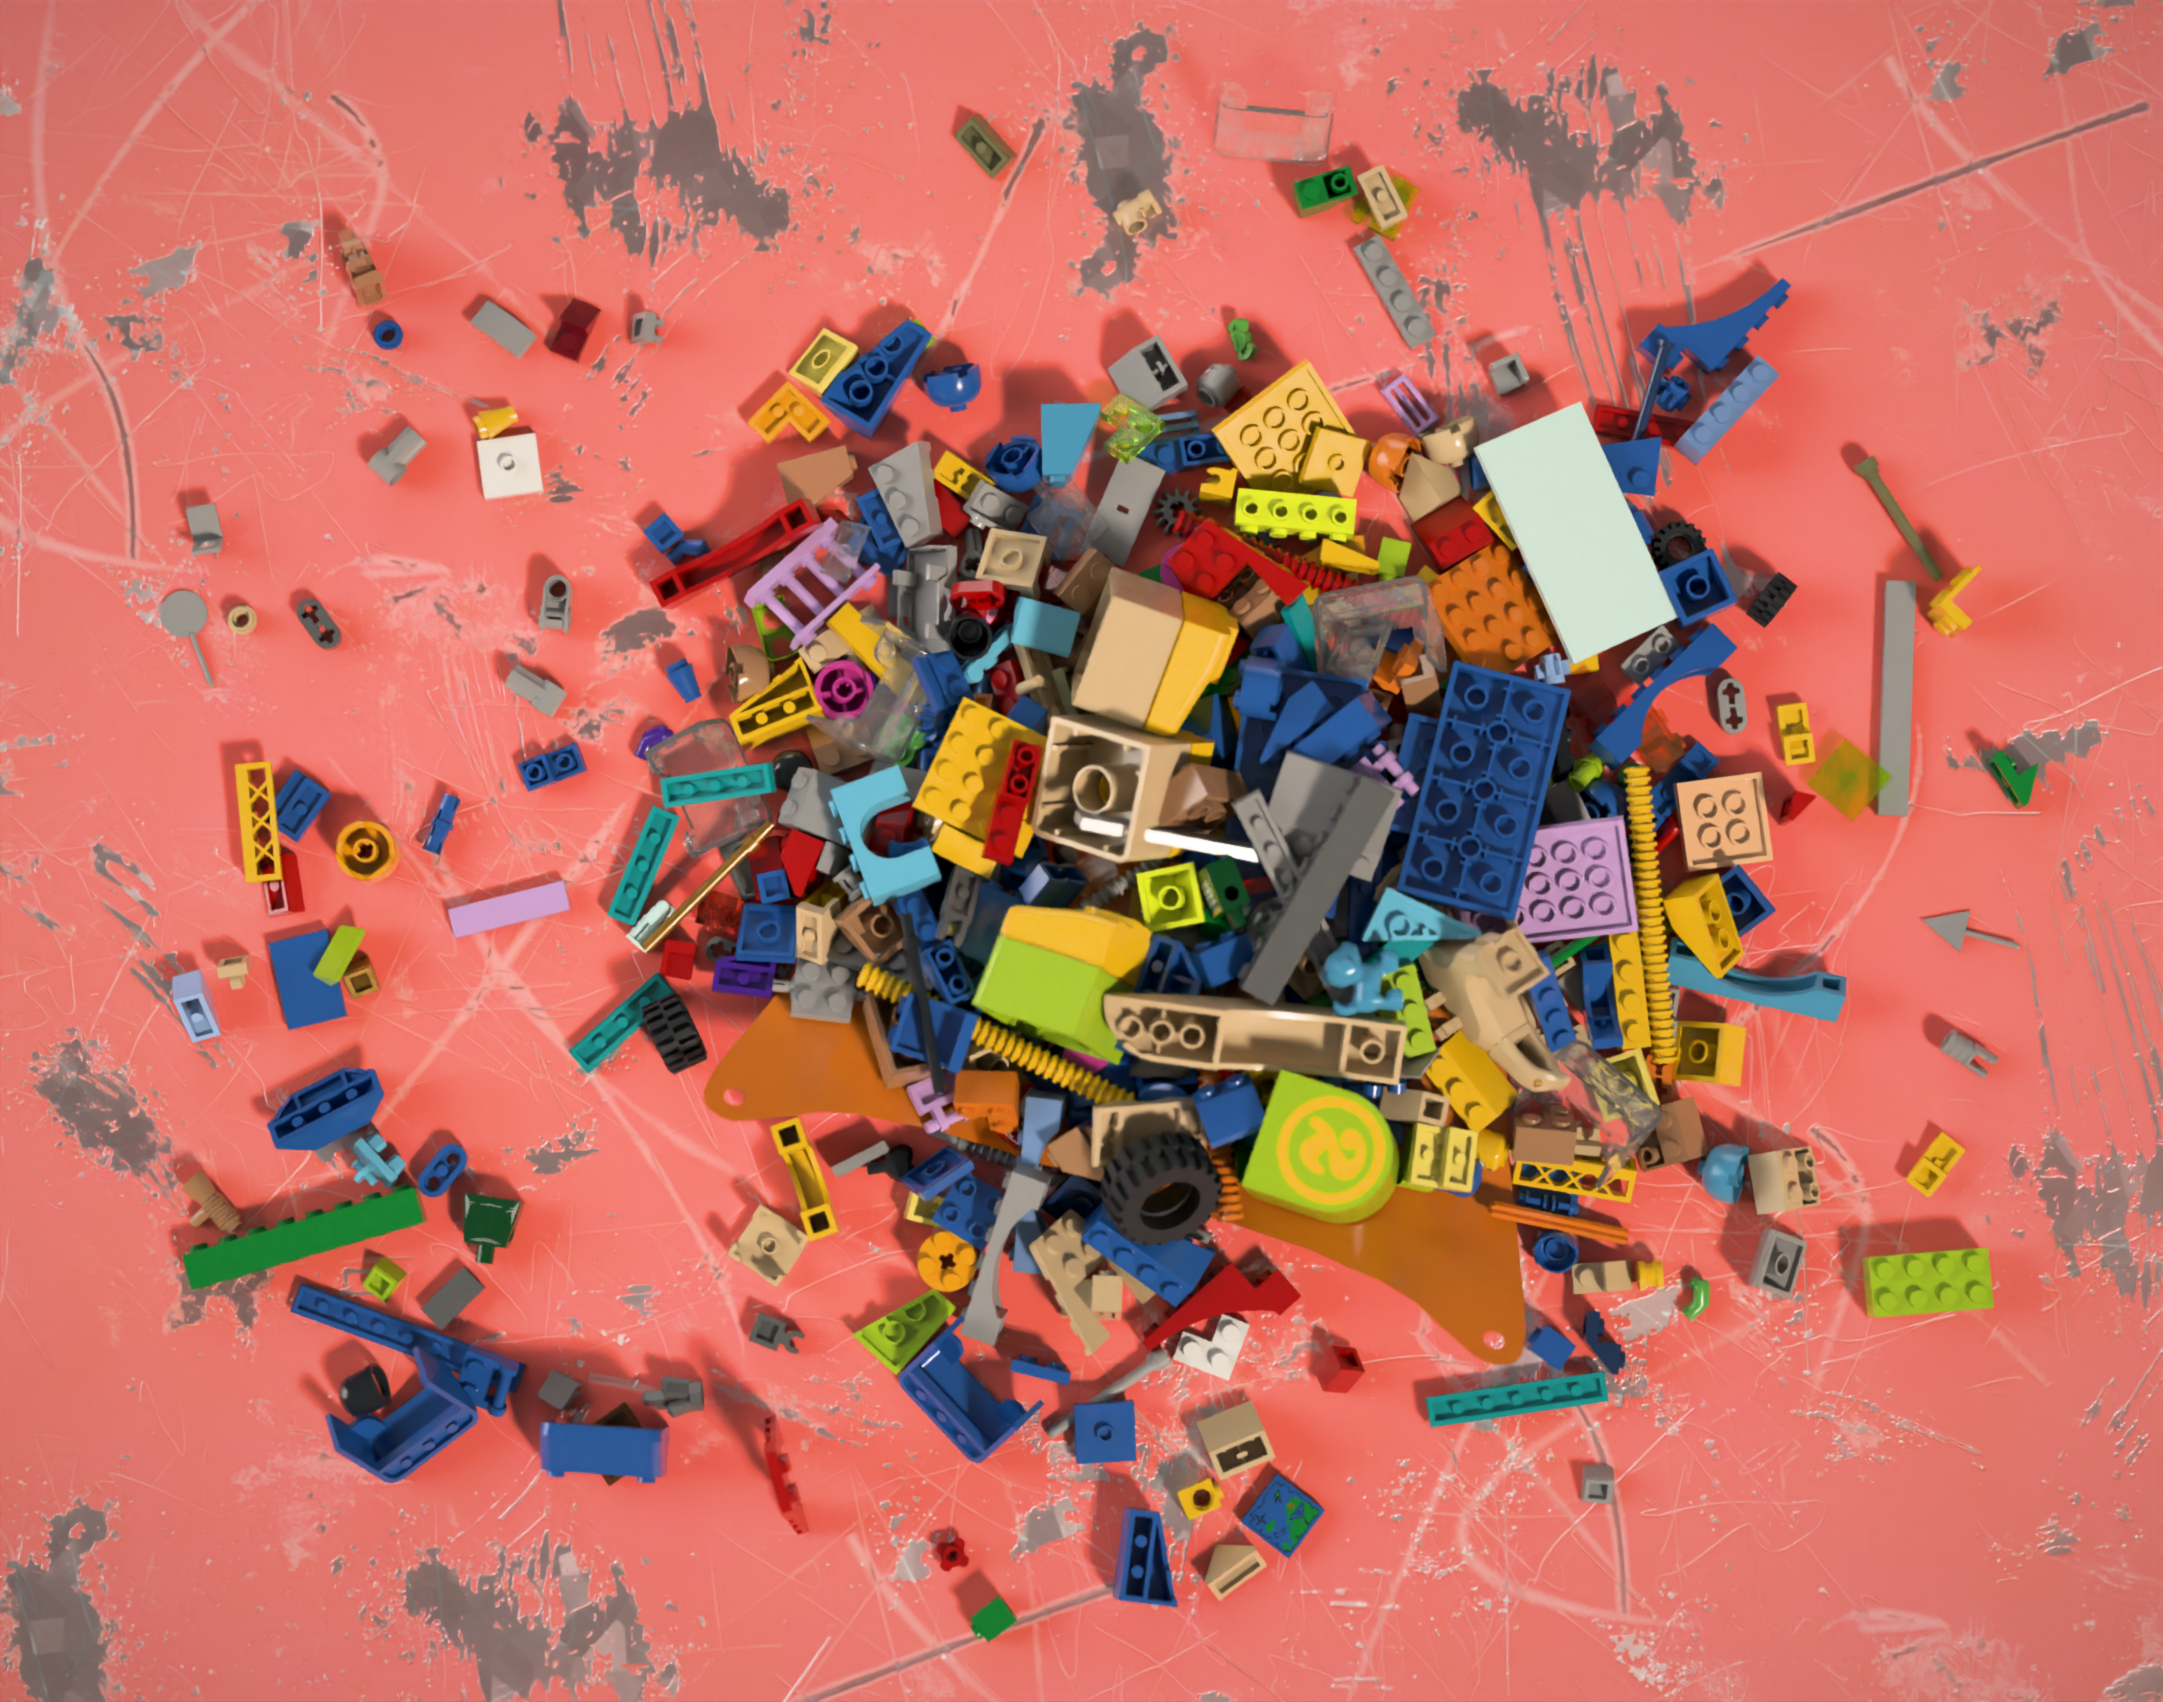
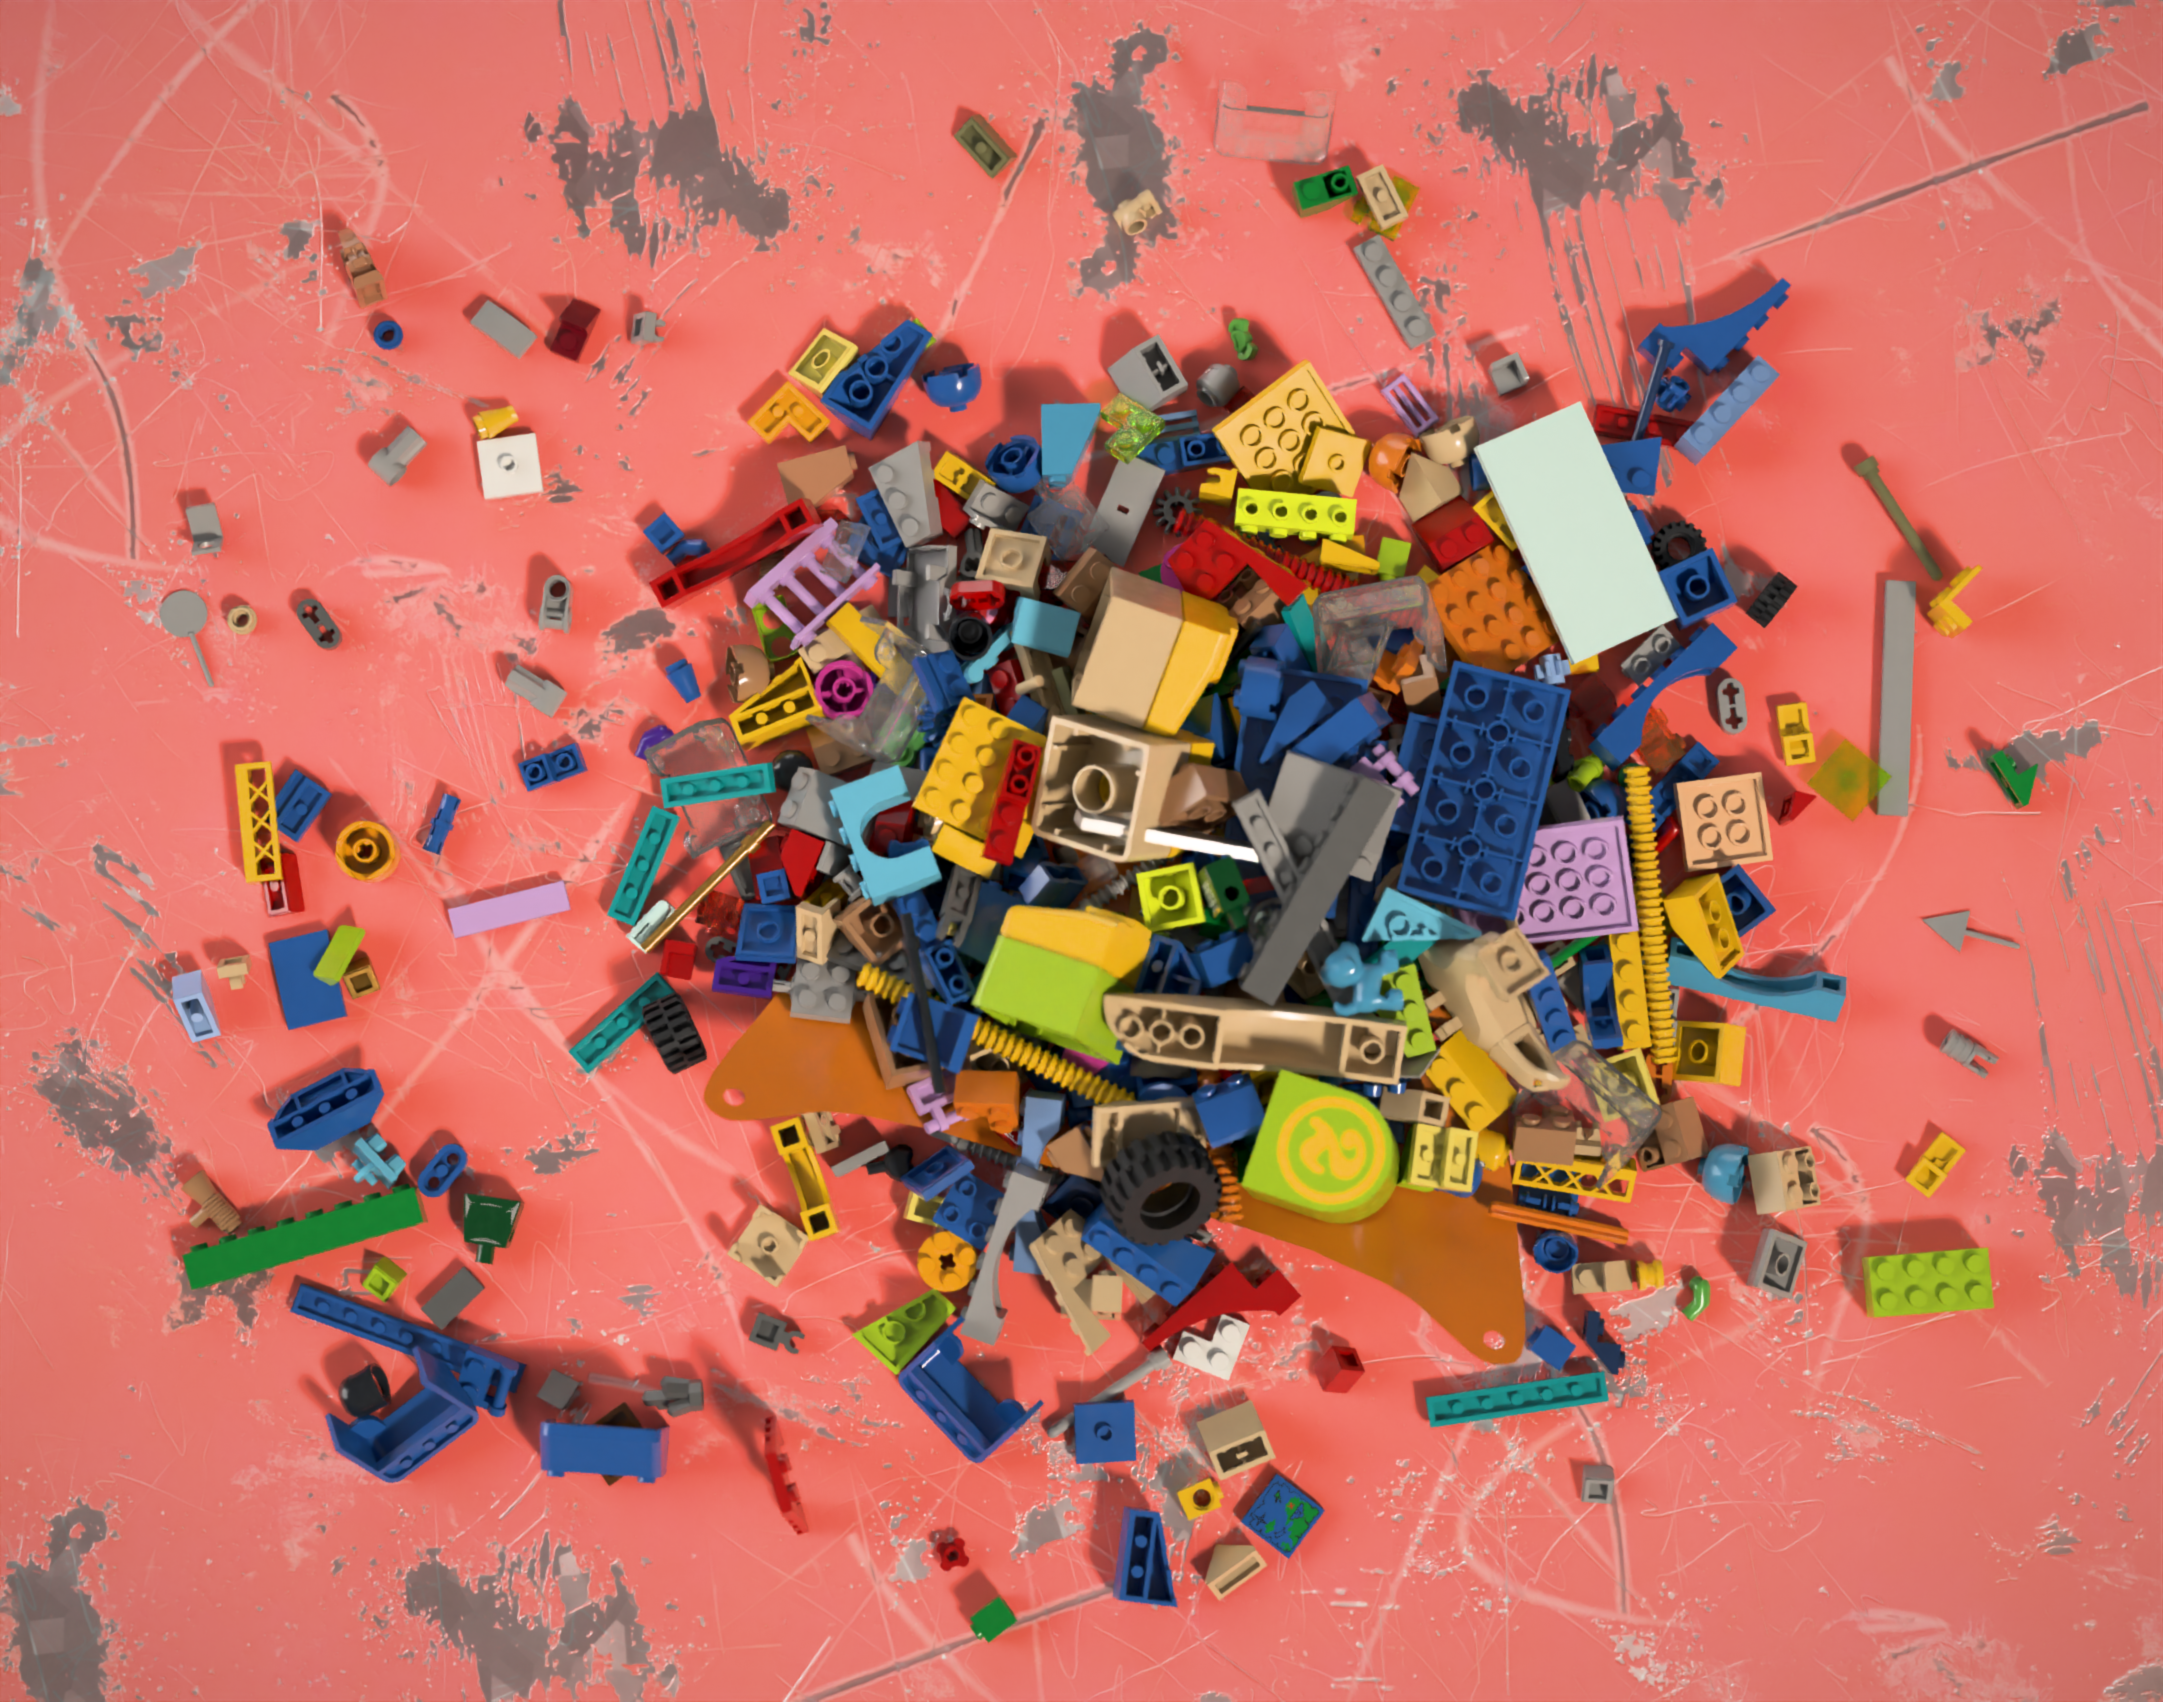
(822, 1132): none -> tan plate
(1028, 1366): blue plate -> none
(1240, 645): none -> black bar

